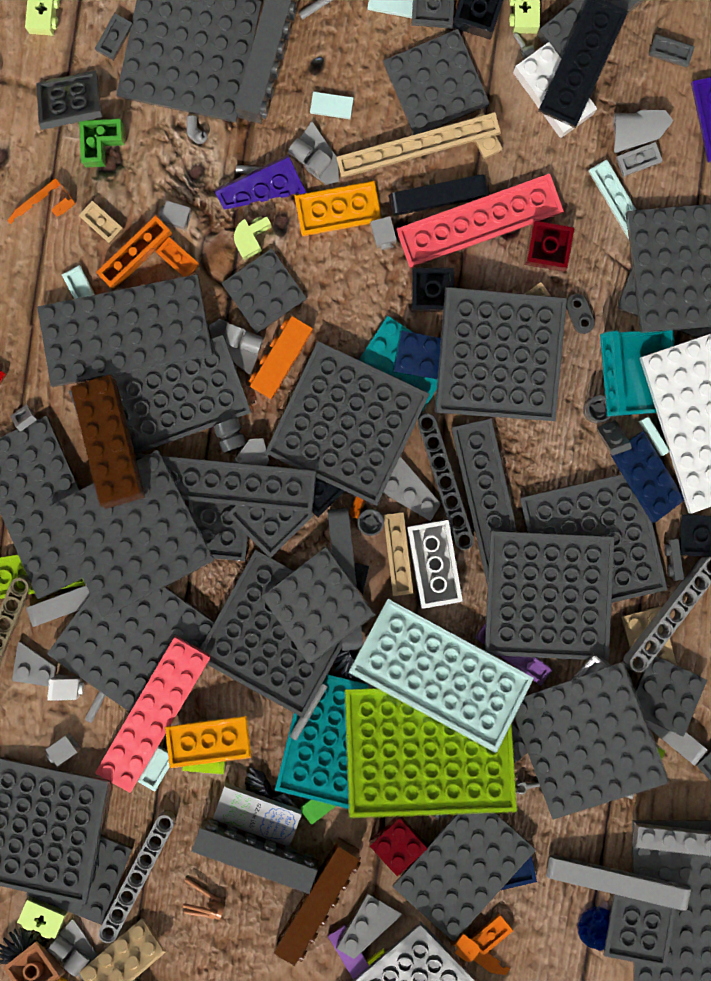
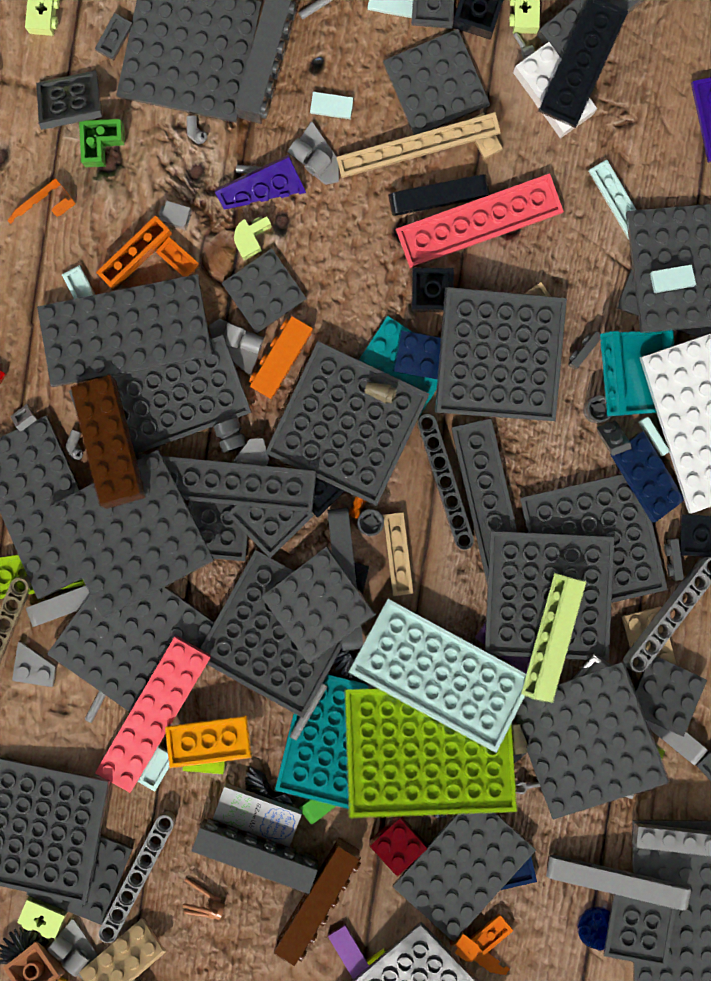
(62, 749): light grey brick -> none
(65, 687): white slope -> none
(73, 447): none -> light grey arm
(101, 222): tan plate -> none
(337, 208): light orange tile -> none
(366, 925): light grey wing -> none
(383, 233): light grey brick -> none
(383, 392): none -> dark tan cone
(410, 491): light grey wing -> none
(434, 564): white brick -> none
(519, 742): none -> dark tan cone
(549, 246): dark red brick -> none
(553, 638): none -> yellowish green brick
(578, 314): dark grey plate -> none
(579, 356): none -> dark grey plate
(639, 128): light grey panel -> none
(639, 159): light grey plate -> none
(671, 50): dark grey plate -> none
(672, 278): none -> light aqua tile

